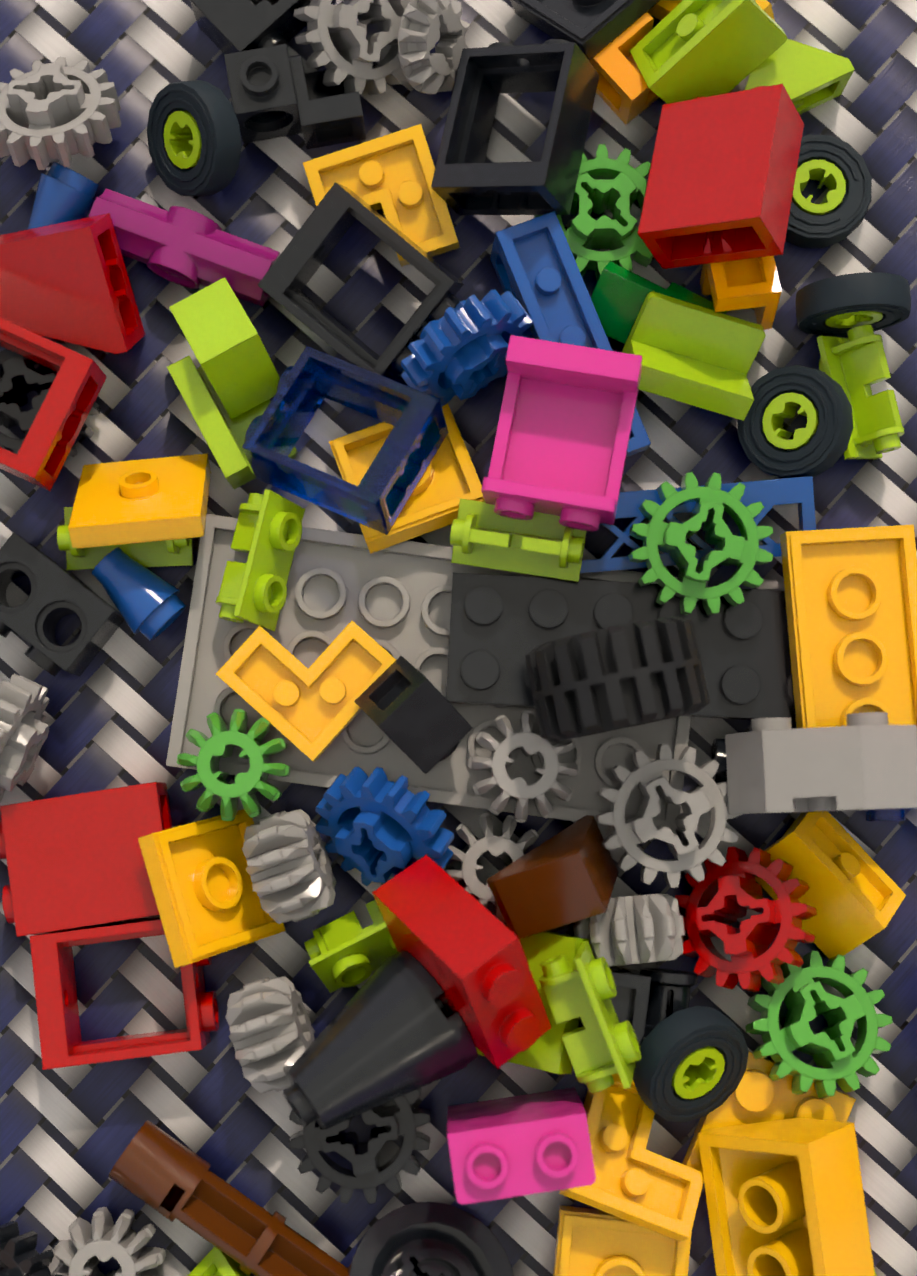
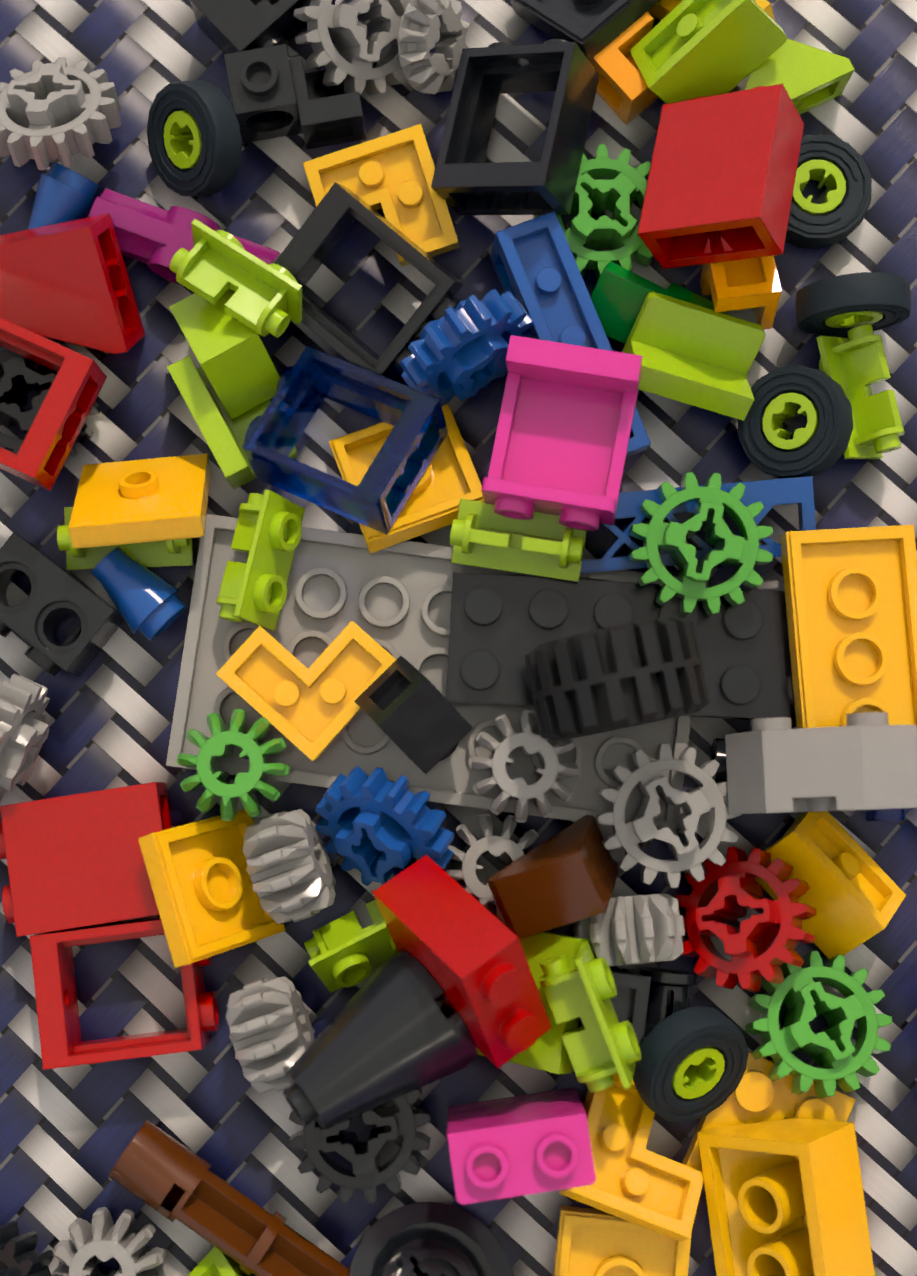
(264, 293): none -> lime hinge

